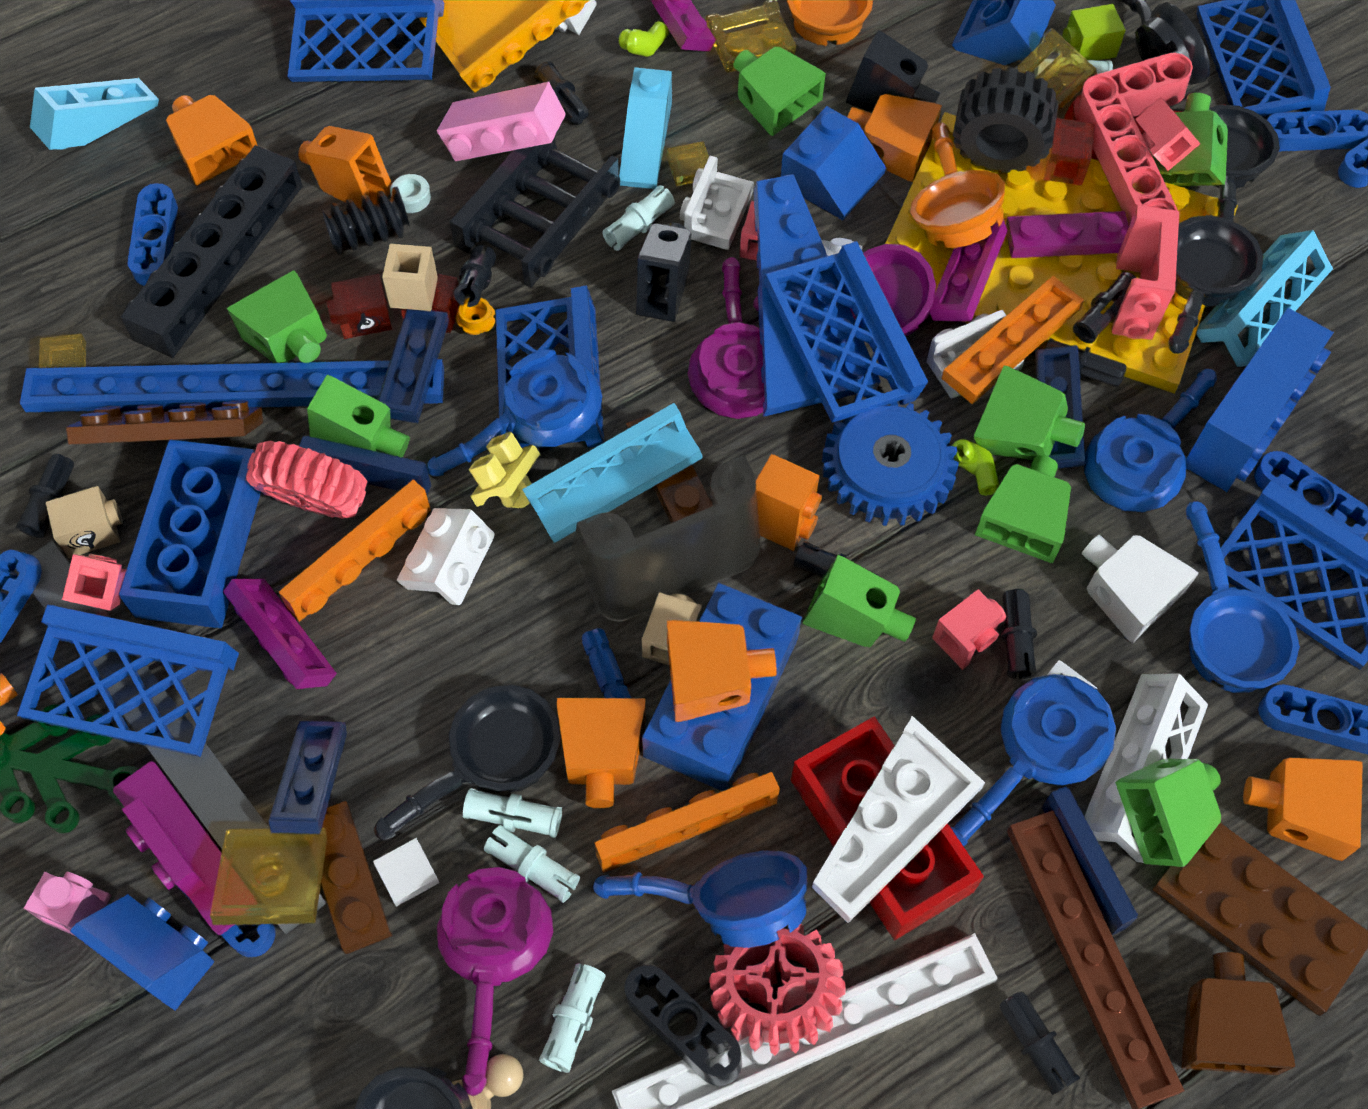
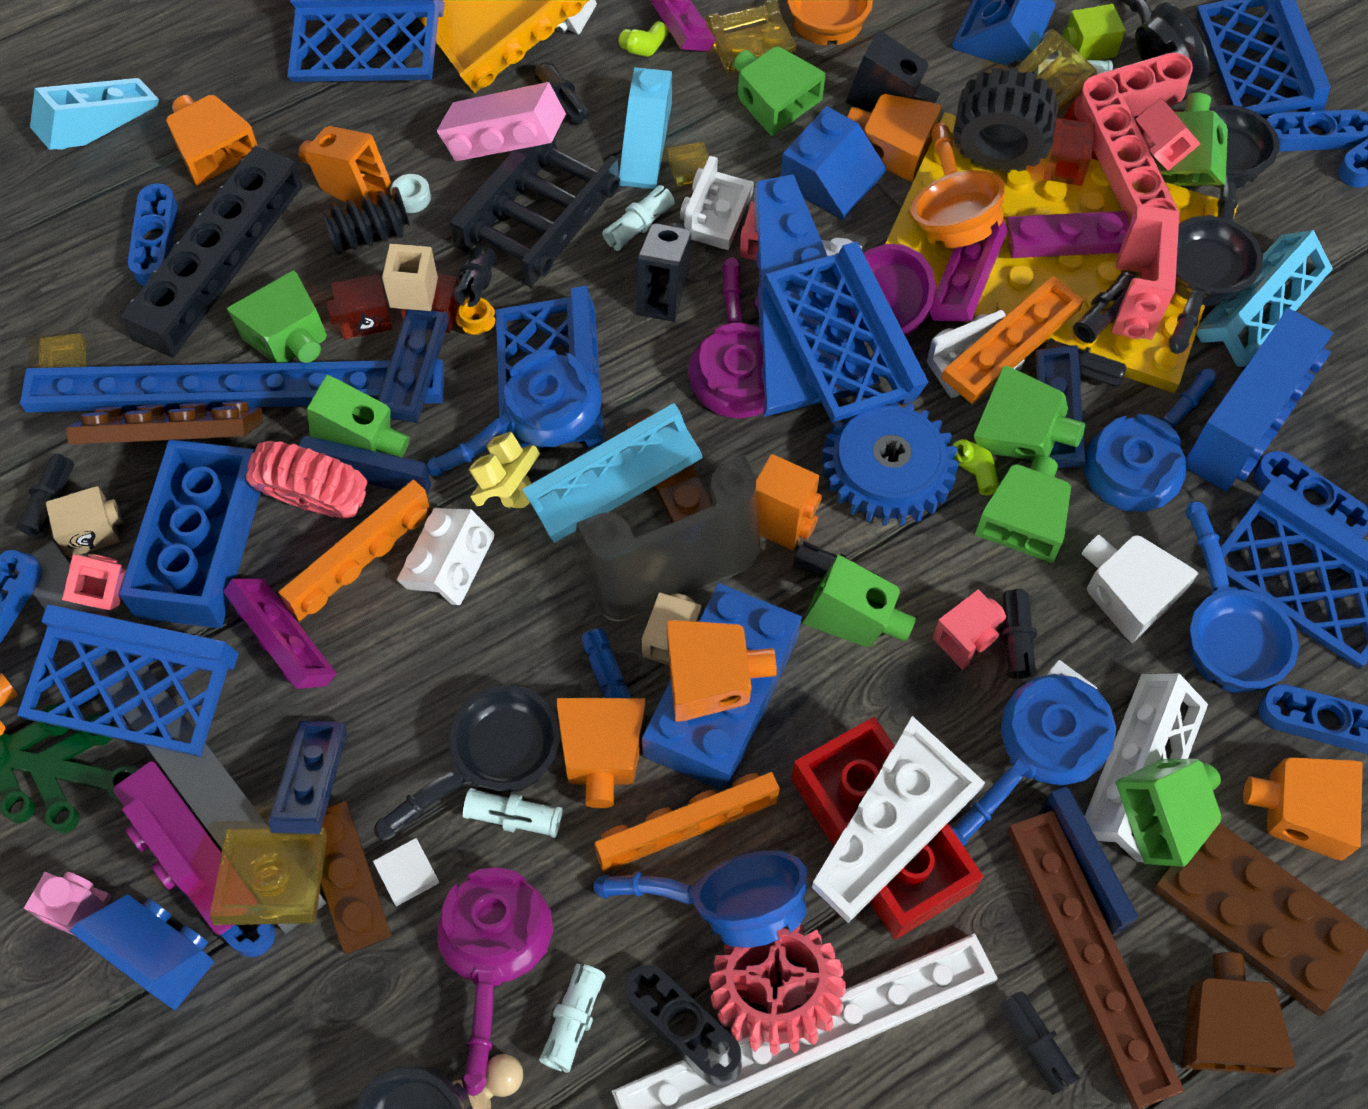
(532, 863): light aqua pin -> none

